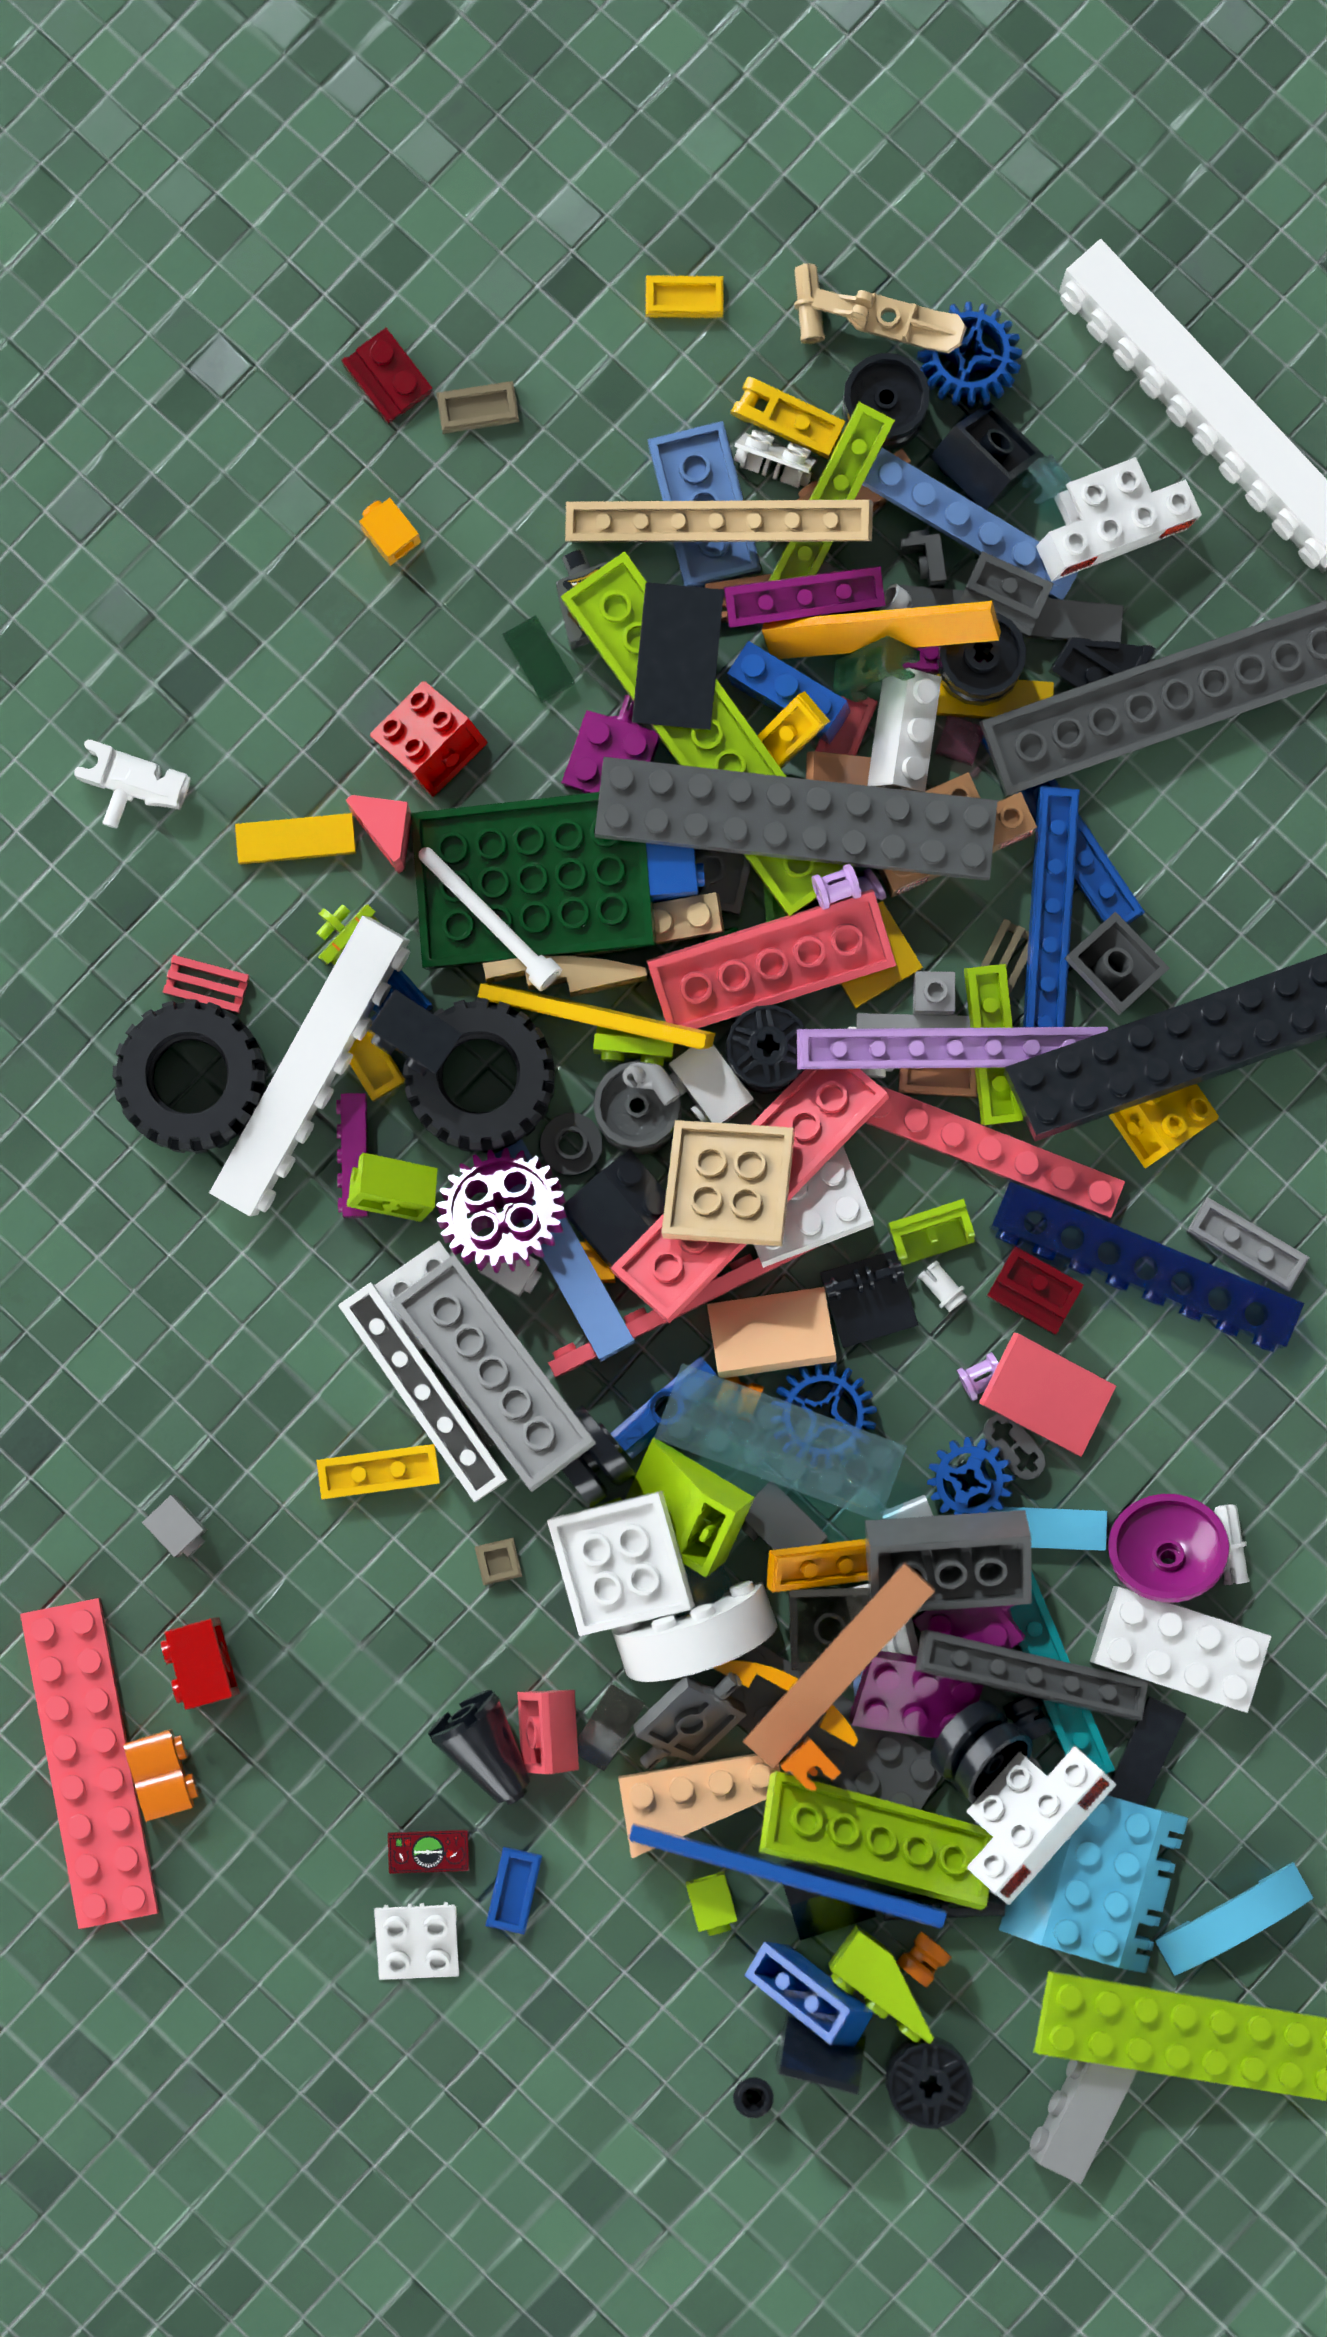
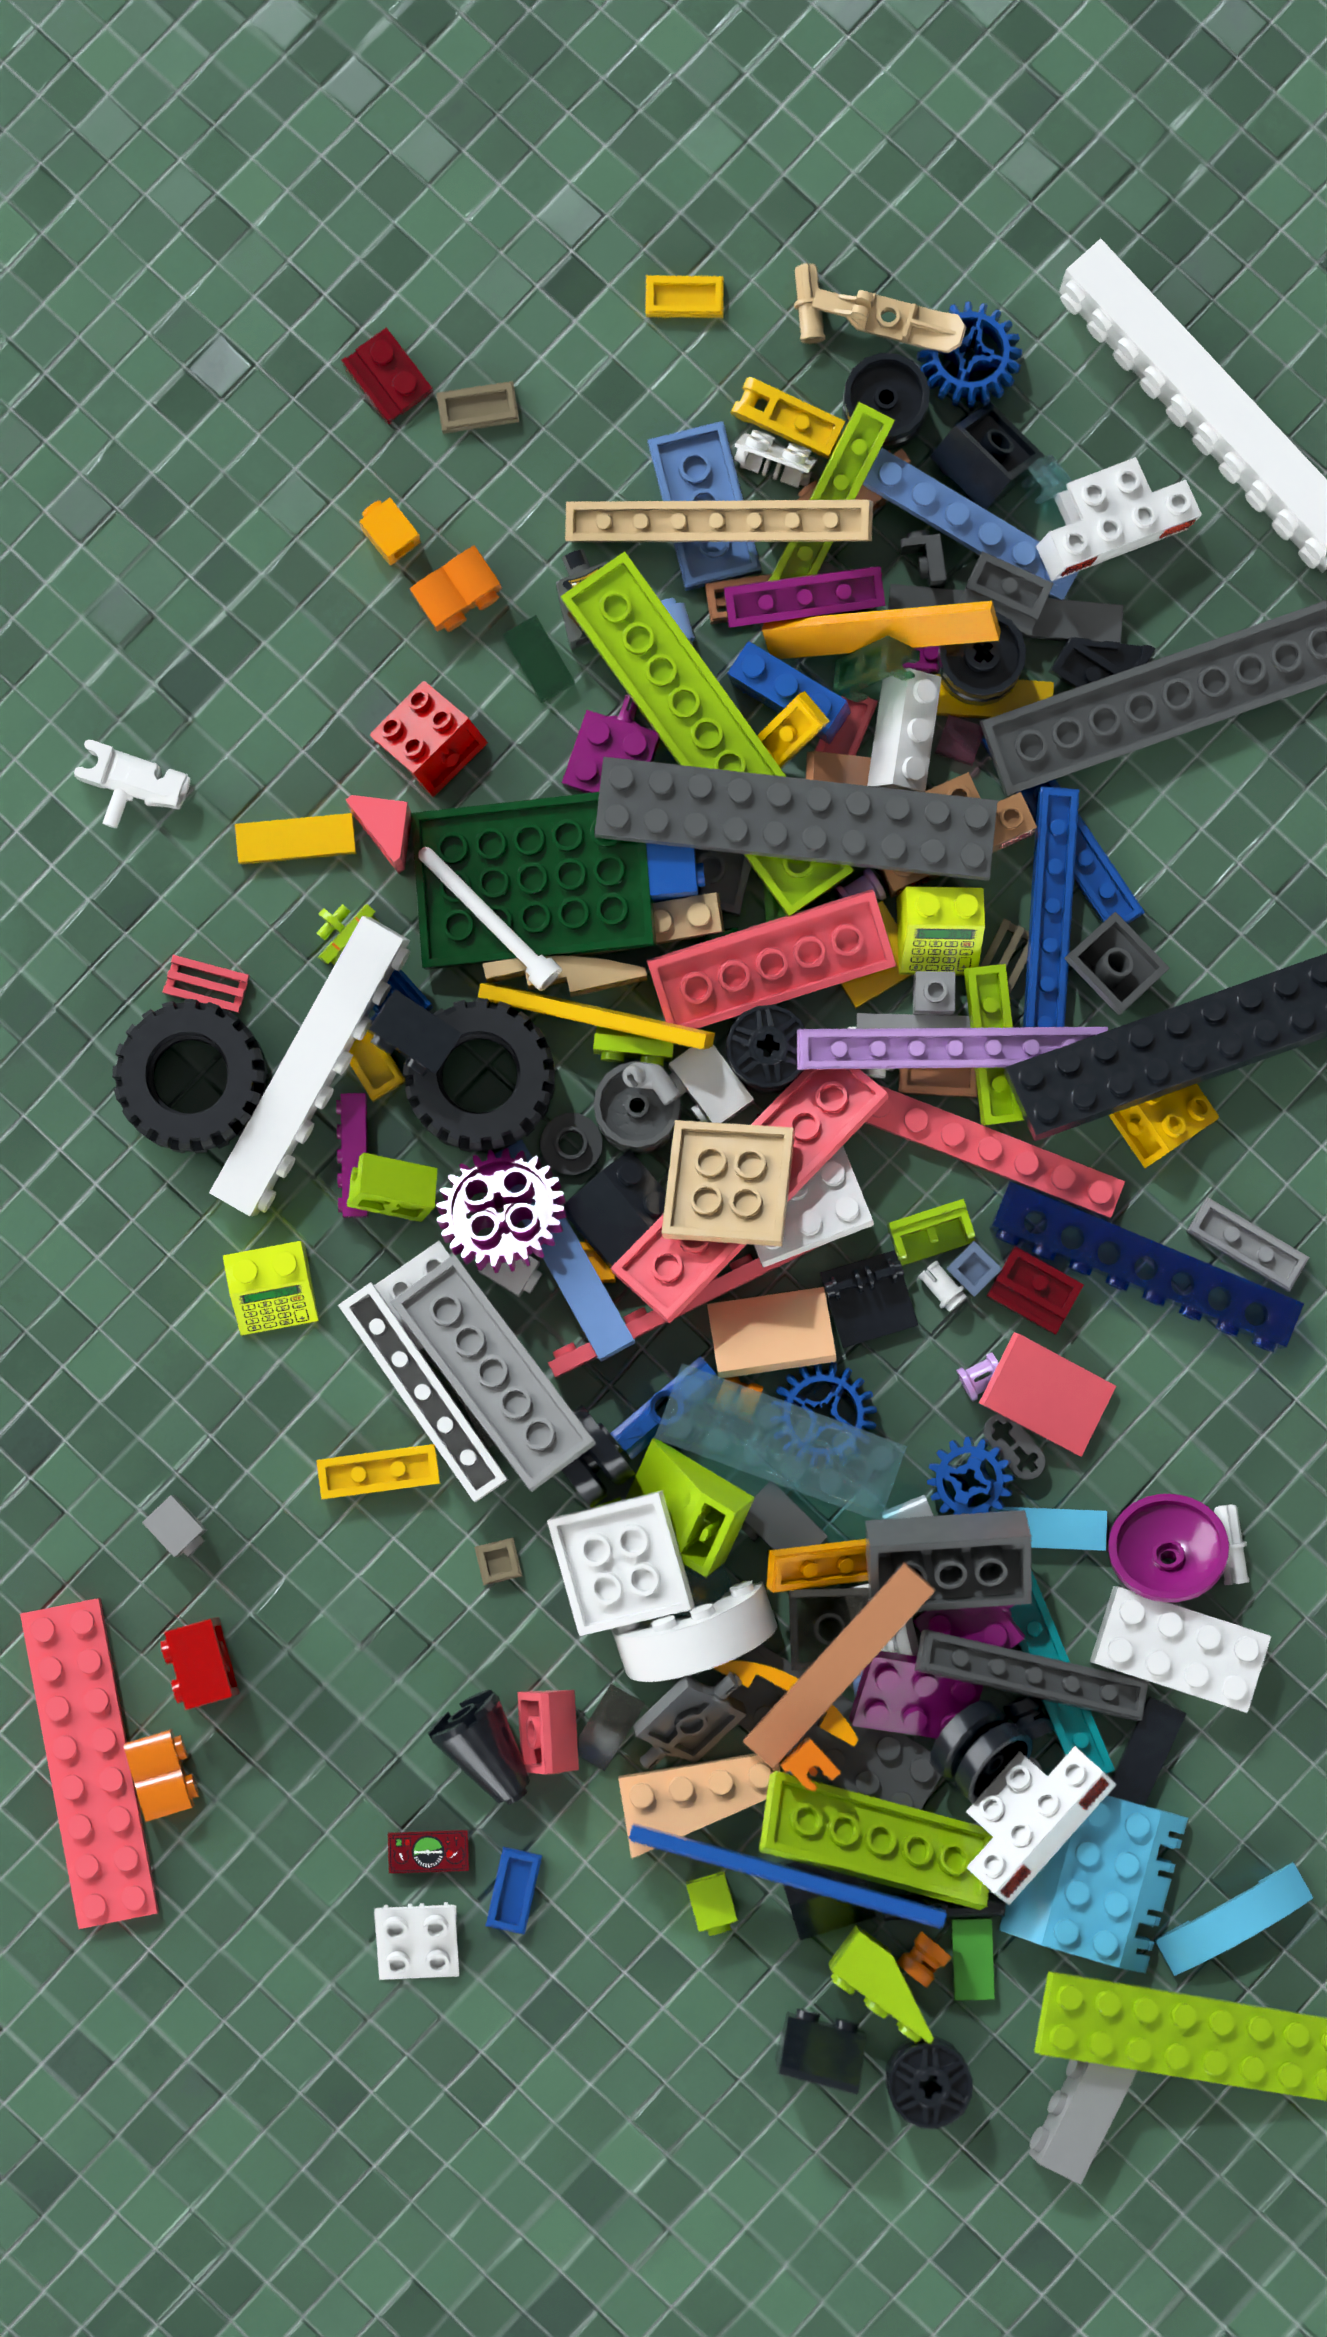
(271, 1288): none -> neon yellow slope
(456, 589): none -> orange brick
(678, 656): black sticker -> none
(757, 2107): black cone -> none
(809, 1994): blue brick -> none
(836, 886): lavender bush -> none
(896, 598): white hinge -> none
(939, 929): none -> neon yellow slope
(972, 1959): none -> bright green tile
(974, 1268): none -> sand blue plate

